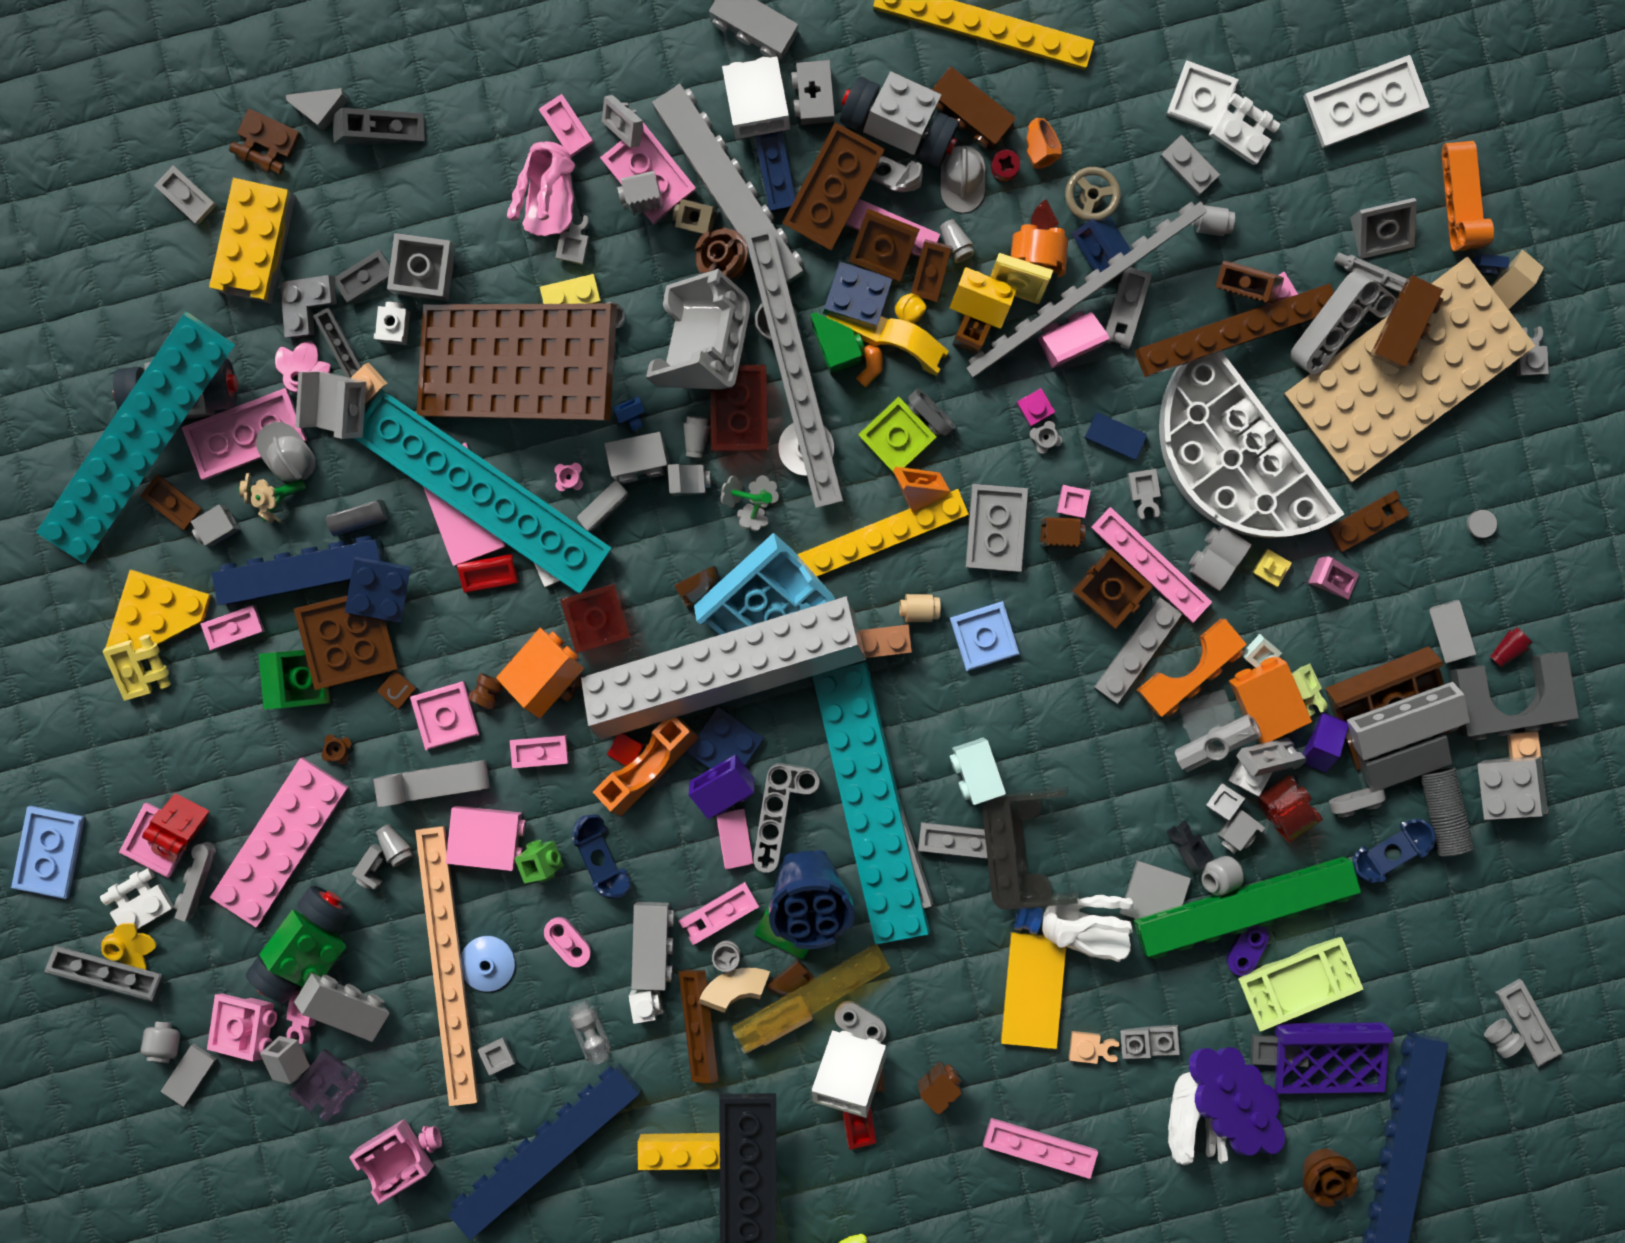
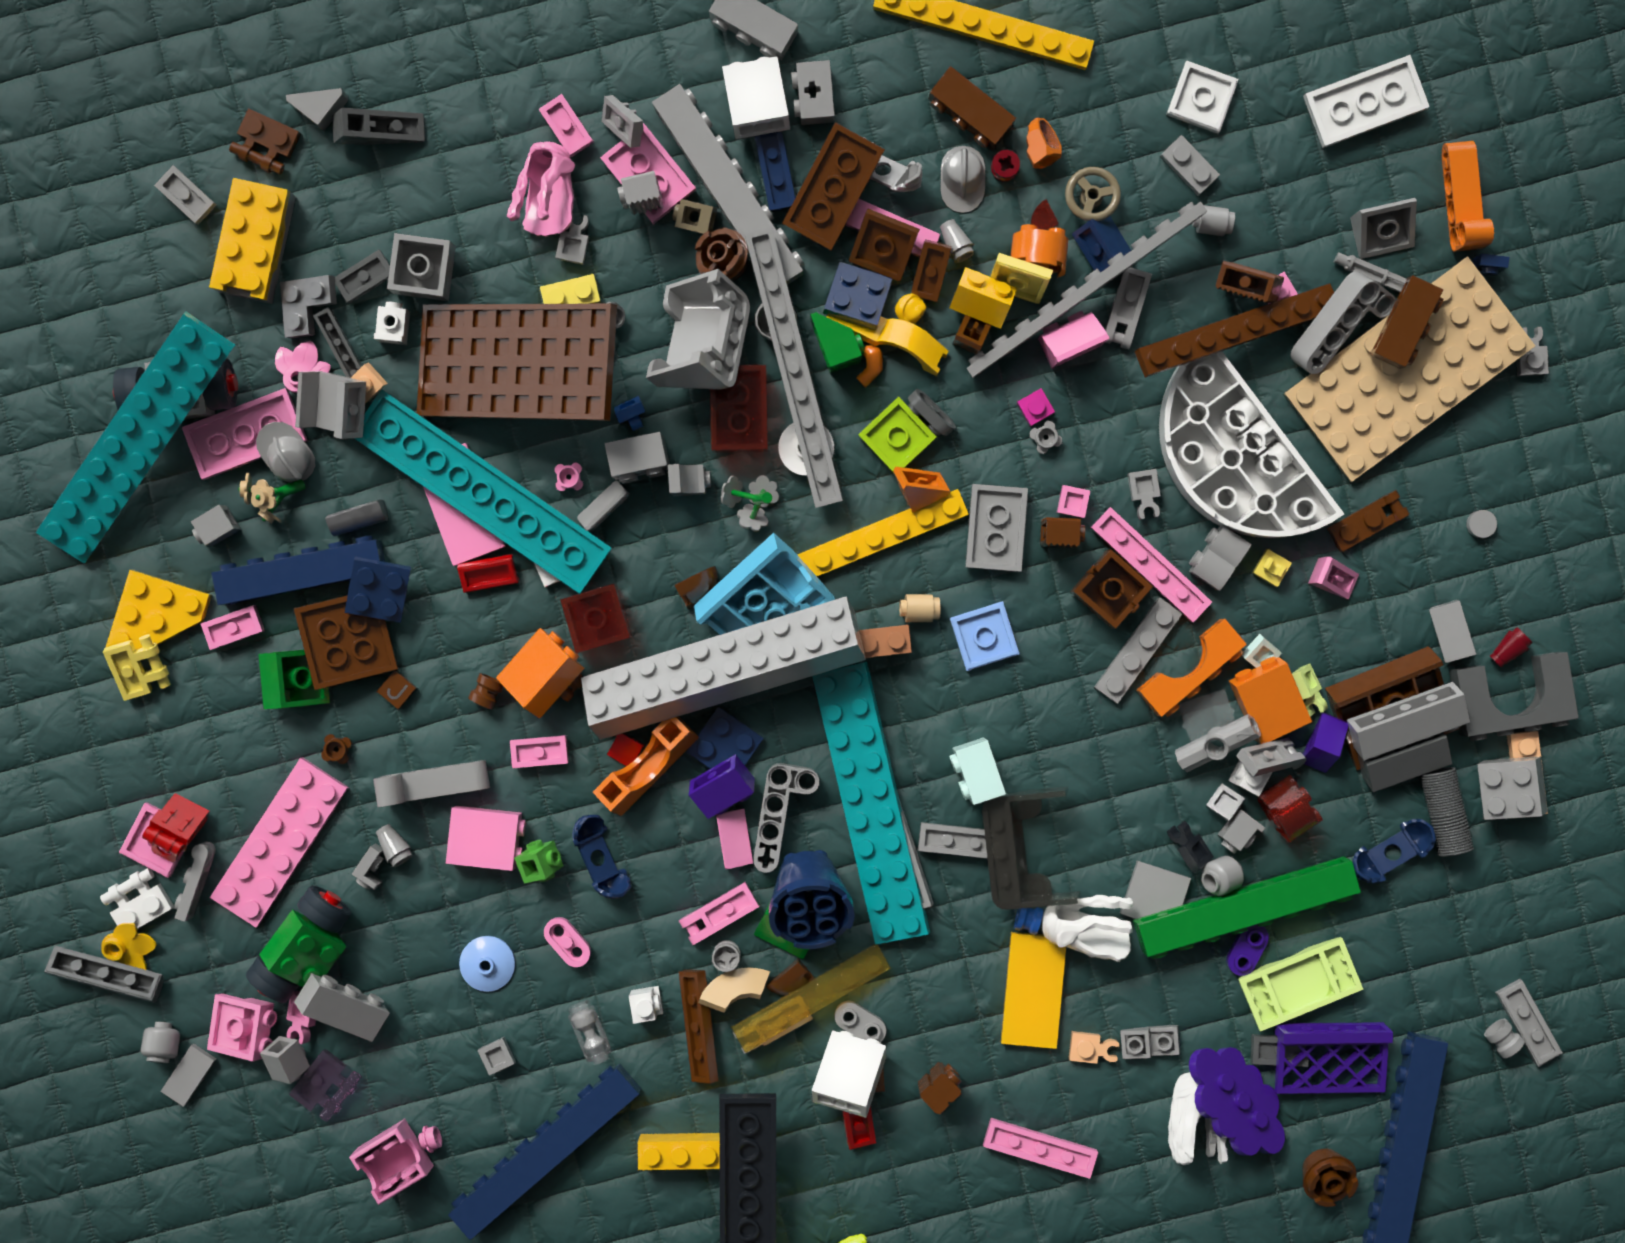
(48, 852): light blue tile -> none
(171, 502): reddish brown plate -> none
(445, 715): bright pink tile -> none
(447, 966): light nougat plate -> none
(651, 946): light grey brick -> none
(696, 434): light grey cone -> none
(900, 116): brick -> none
(1115, 436): dark blue tile -> none
(1238, 135): white plate -> none
(1347, 804): light grey plate -> none
(1517, 279): tan slope -> none

